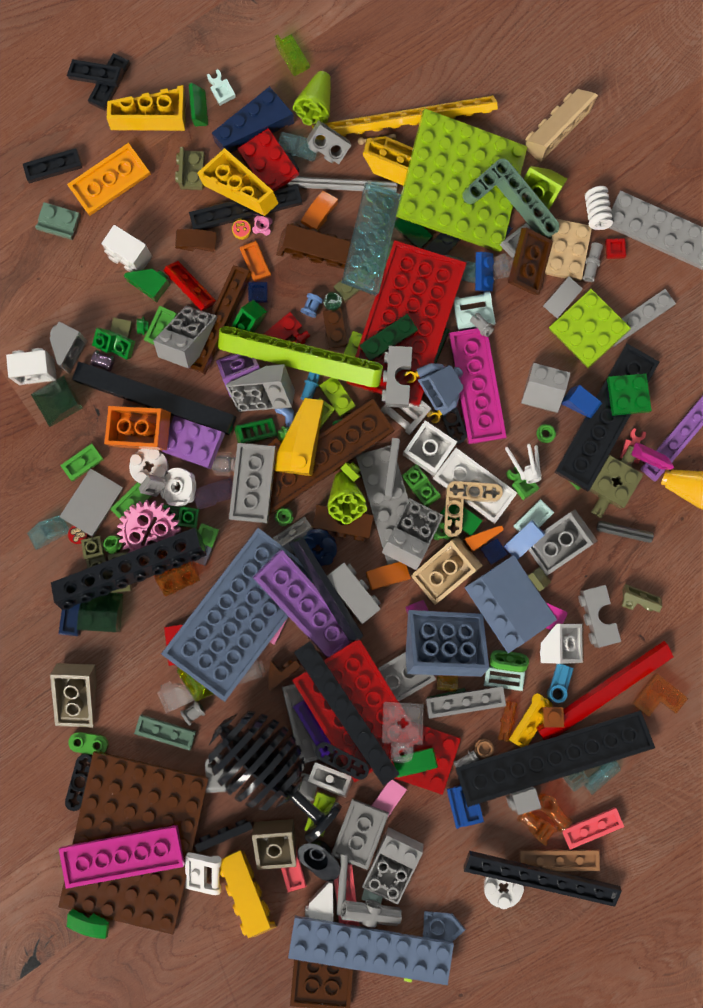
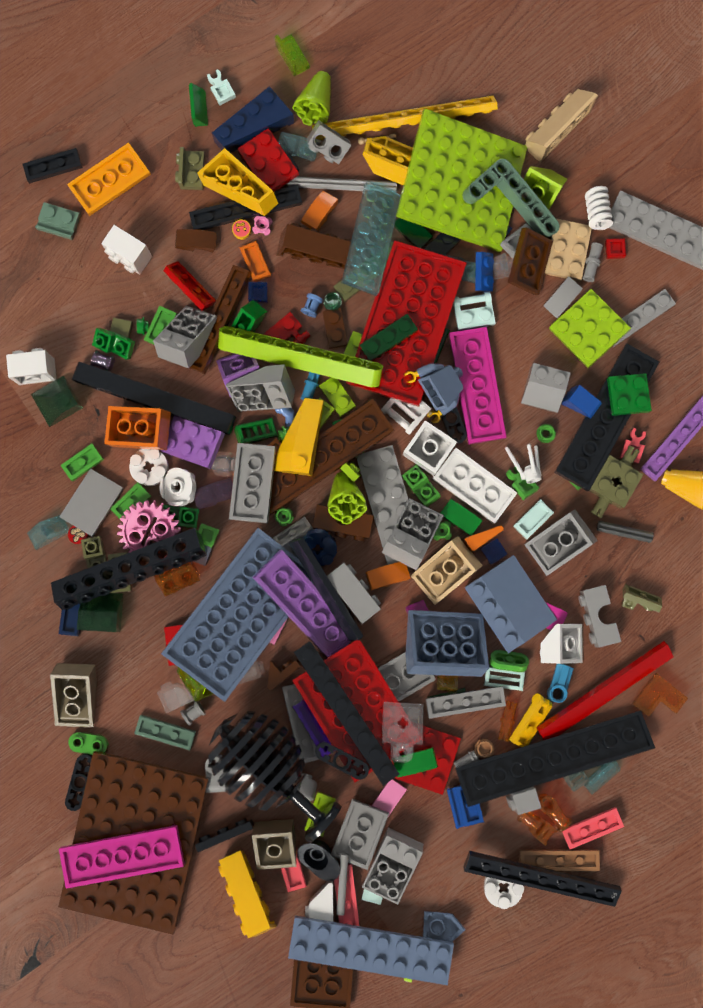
(67, 345): light grey slope -> none
(92, 926): green slope -> none
(95, 73): black tile -> none
(102, 93): black tile -> none
(112, 544): bright green plate -> none
(149, 112): yellow wedge -> none
(149, 282): green slope -> none
(152, 485): light grey plate -> none
(196, 873): white plate -> none
(330, 780): white slope -> none
(370, 913): light grey piece -> none
(391, 469): light grey tile -> none
(398, 359): light grey arch -> none
(459, 501): tan beam -> none
(482, 325): light grey pin -> none
(524, 540): medium blue tile -> none
(539, 579): olive tile -> none
(553, 716): dark orange plate -> none
(651, 457): dark pink slope -> none

